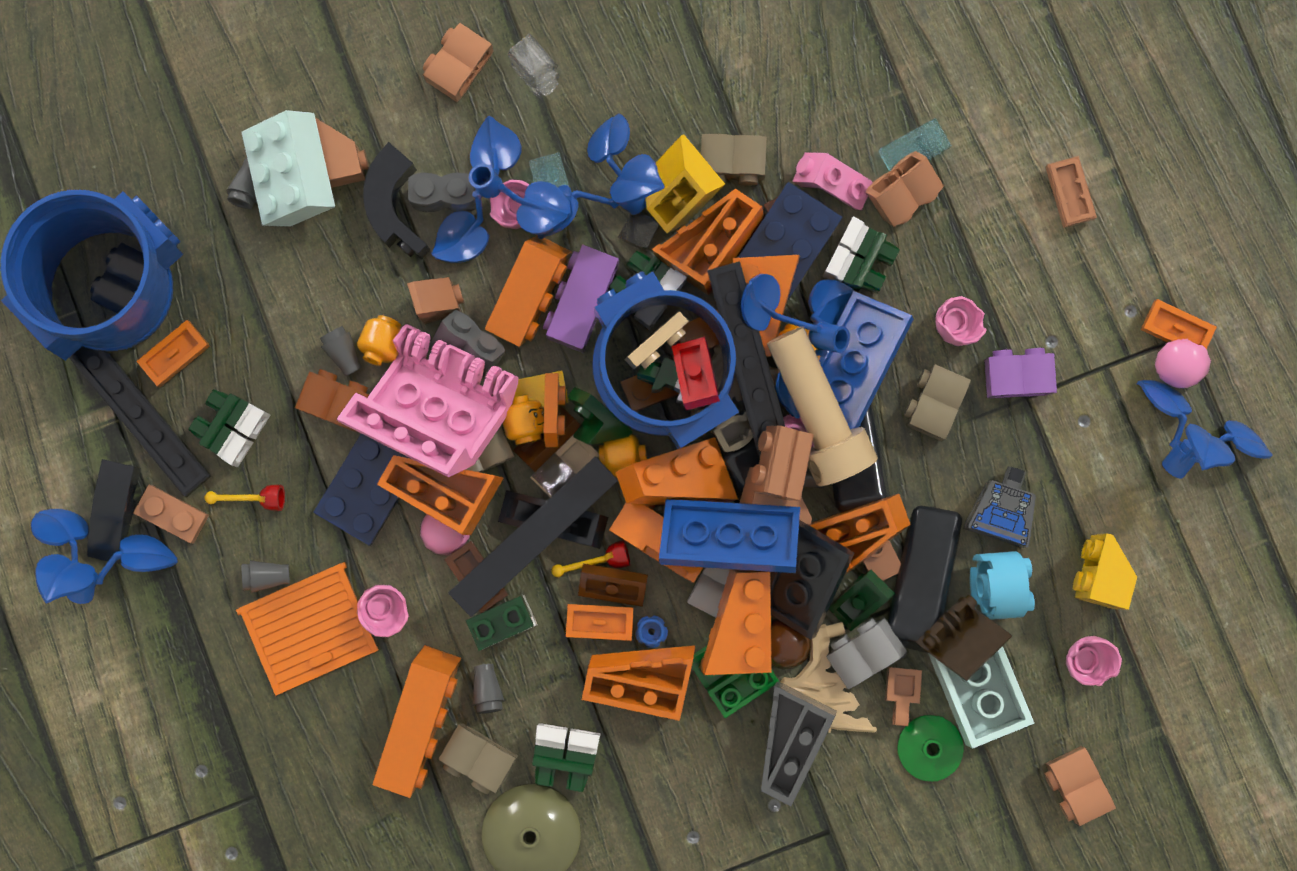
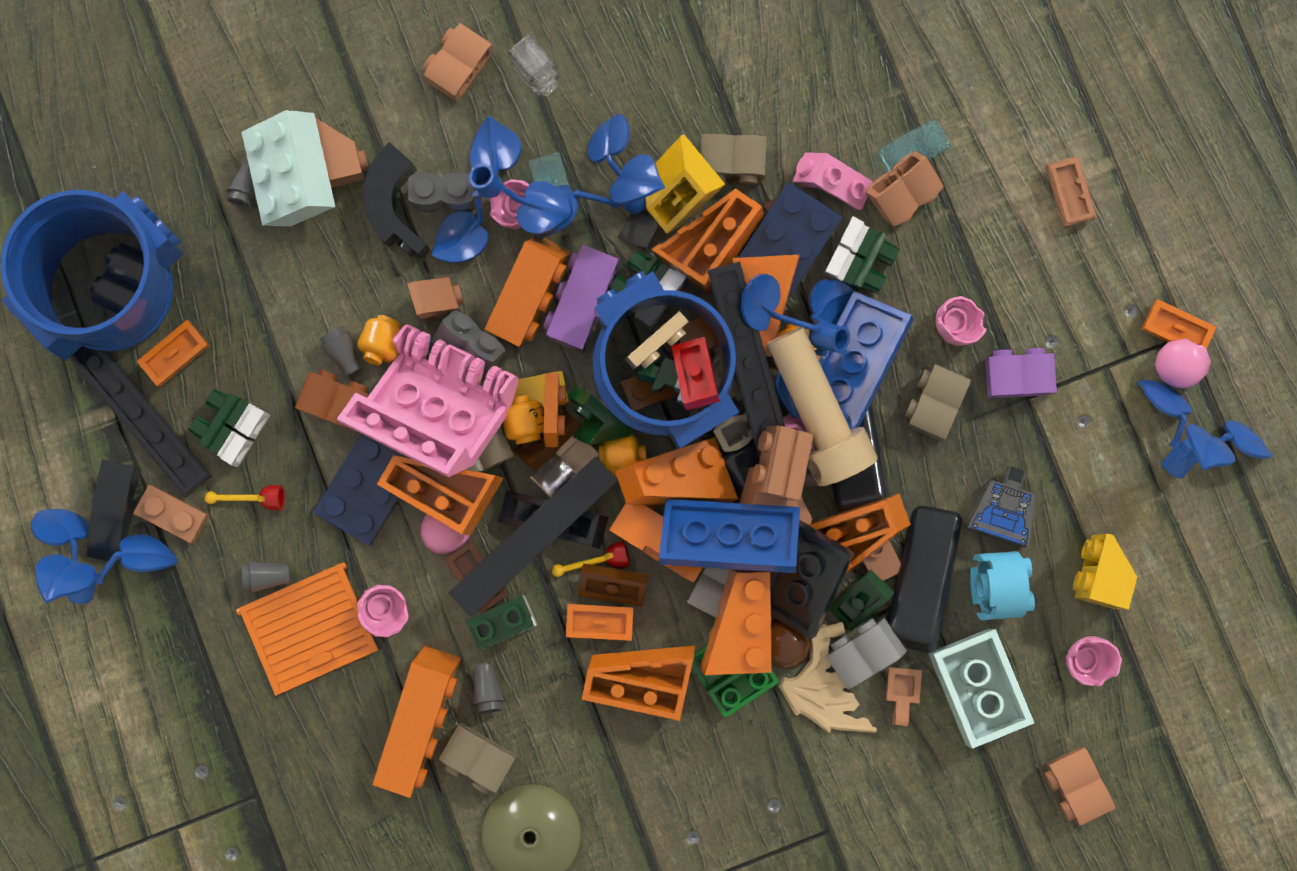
(550, 755): hips -> none
(644, 625): blue plate -> none
(794, 739): dark grey wedge -> none
(914, 742): green dish -> none
(964, 638): dark brown hinge -> none

